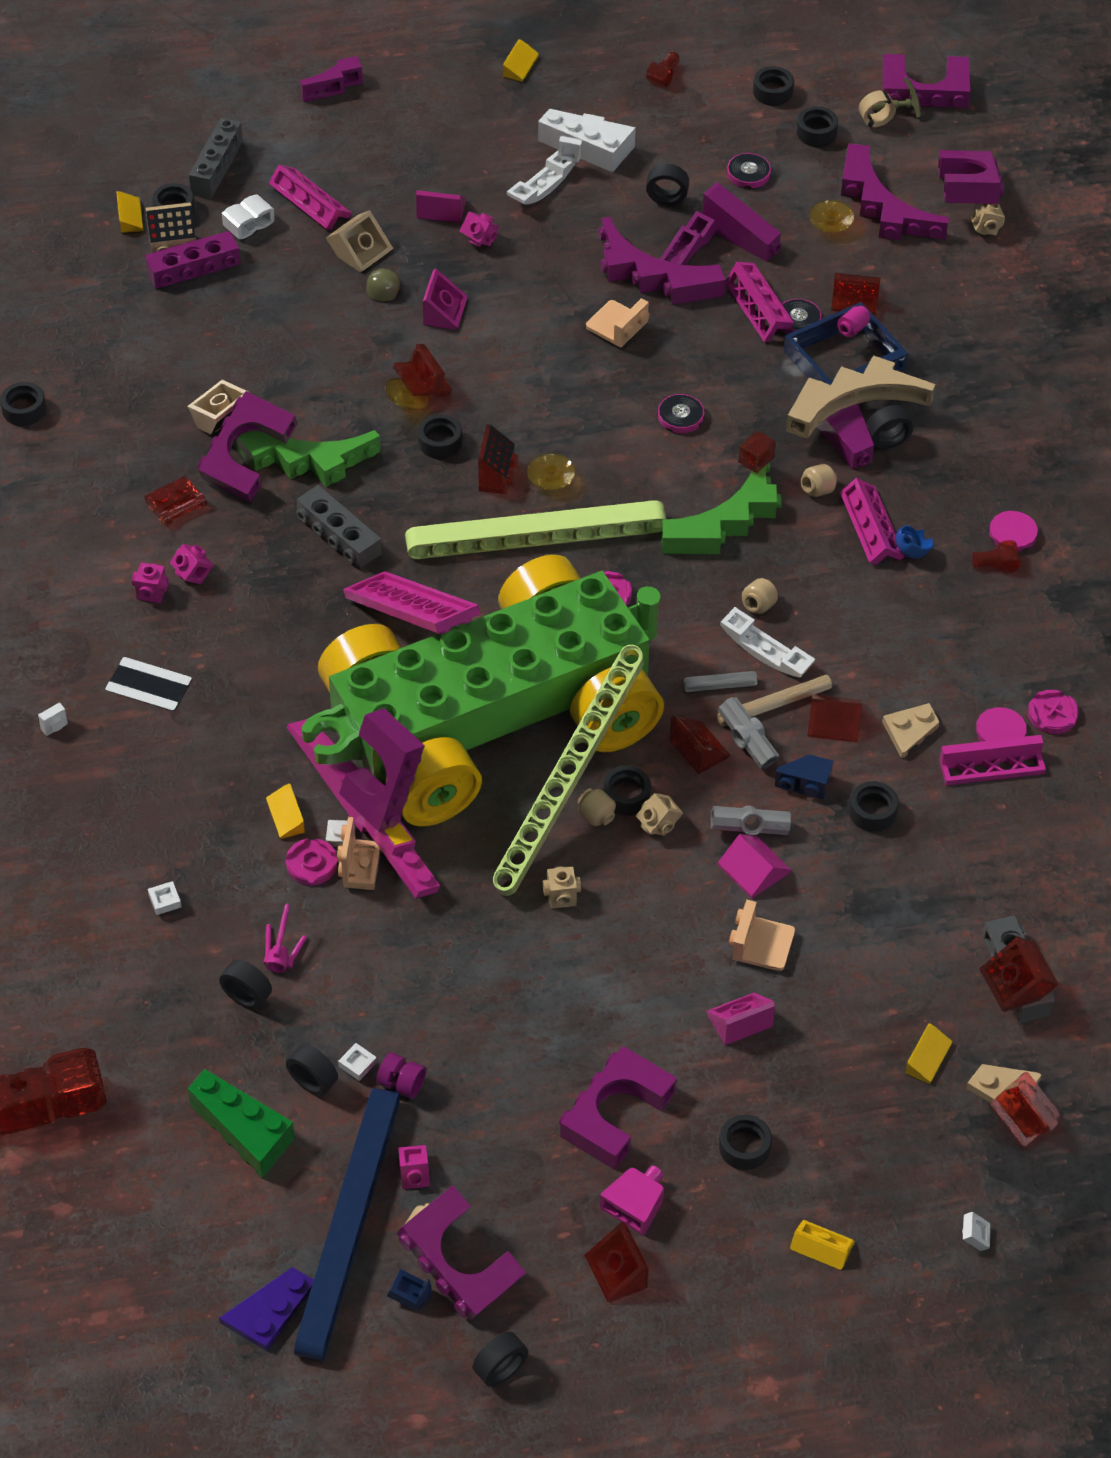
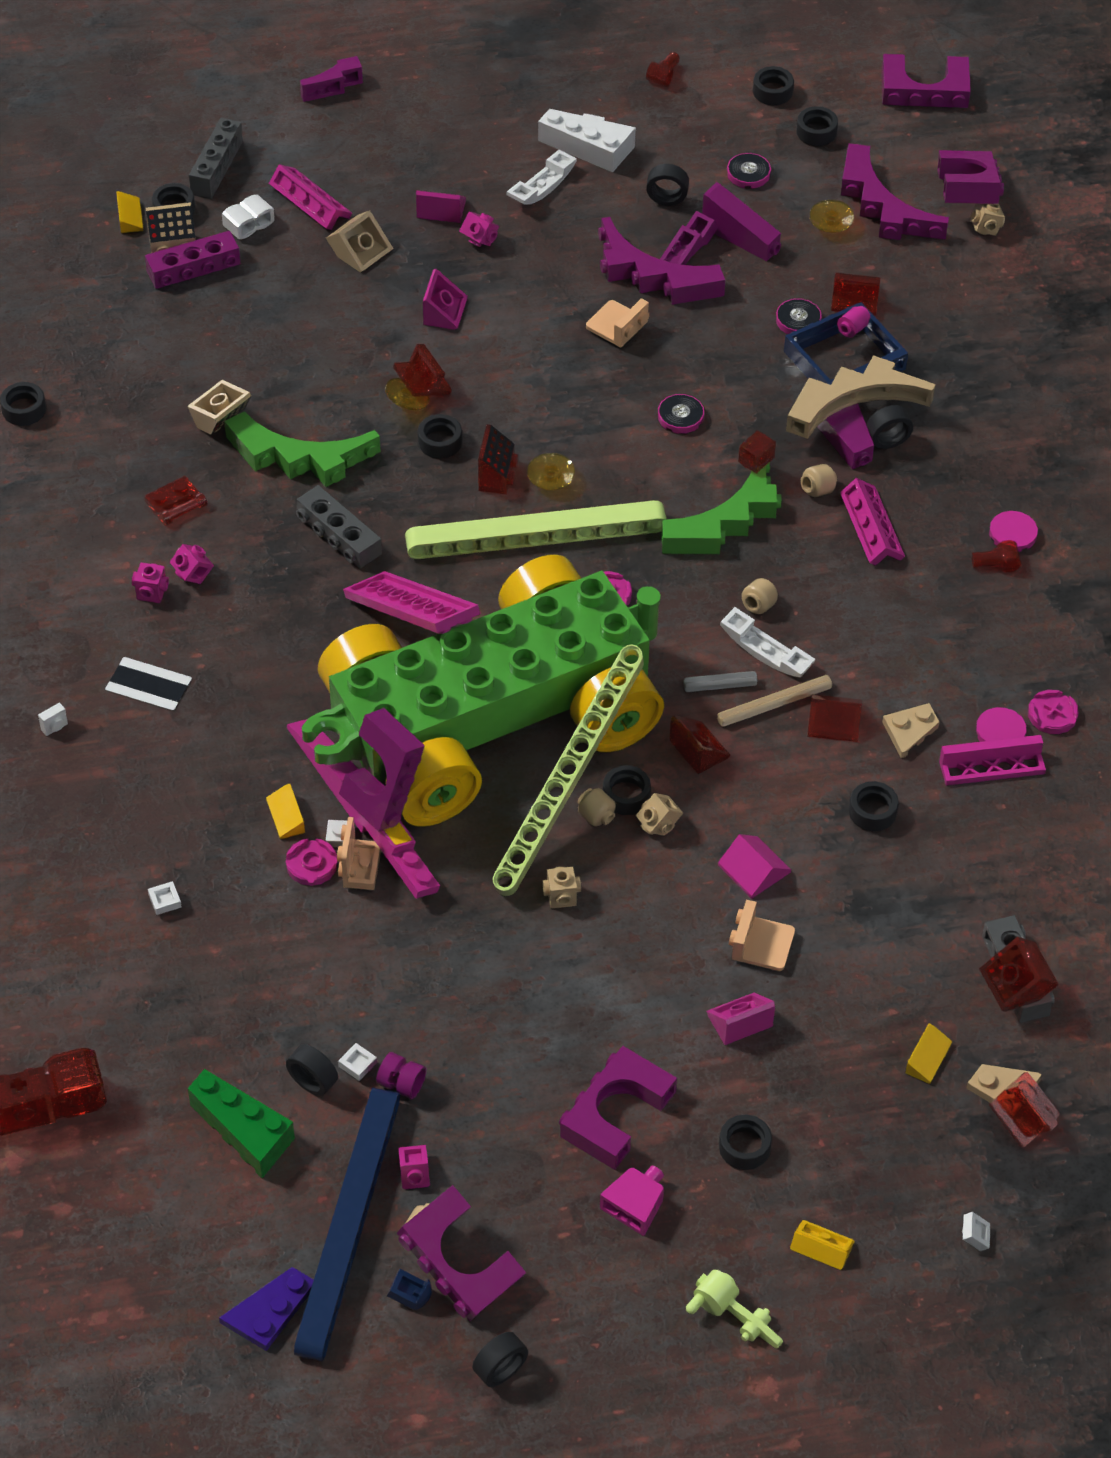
(245, 984): black tyre -> none
(248, 415): magenta arch -> none
(278, 958): dark pink plant -> none
(383, 285): olive hair -> none
(519, 61): yellow slope -> none
(569, 149): white plate -> none
(618, 1264): clear red slope -> none
(718, 1293): none -> yellowish green piece
(748, 733): light grey piece -> none
(758, 294): dark pink fence -> none
(766, 820): light grey piece -> none
(806, 776): dark blue slope -> none
(881, 117): tan piece -> none
(912, 542): blue hair -> none
(914, 101): olive piece -> none

